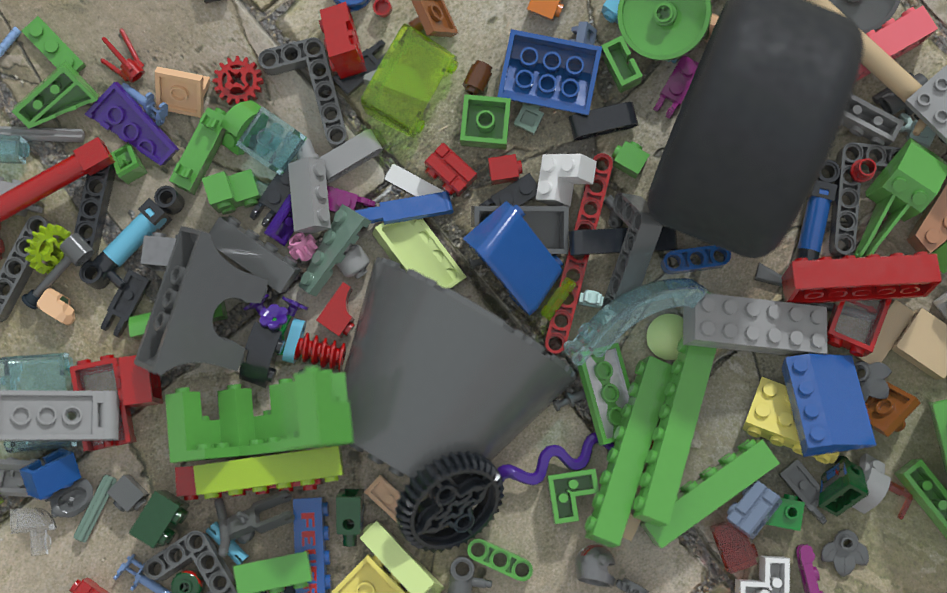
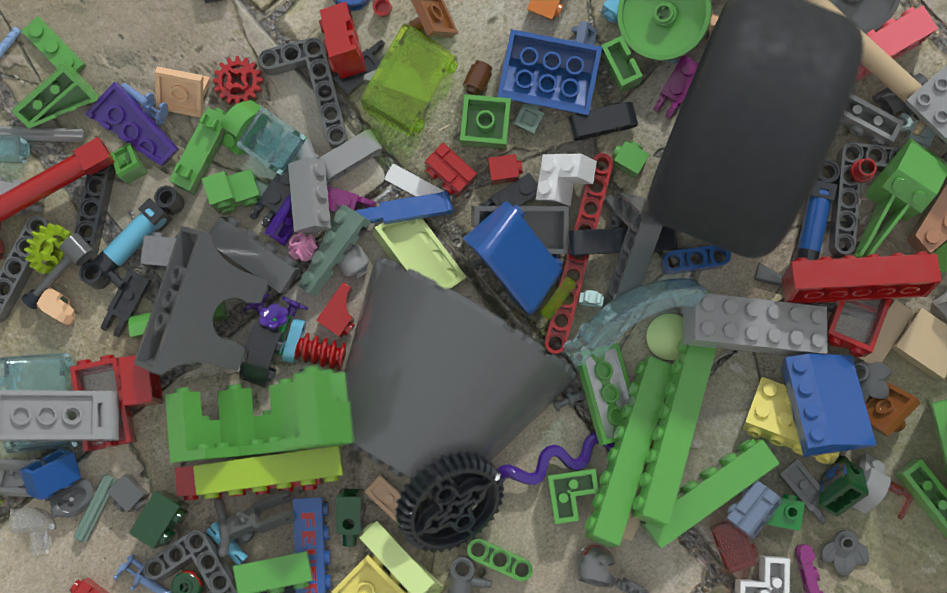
(131, 69): red plant -> none

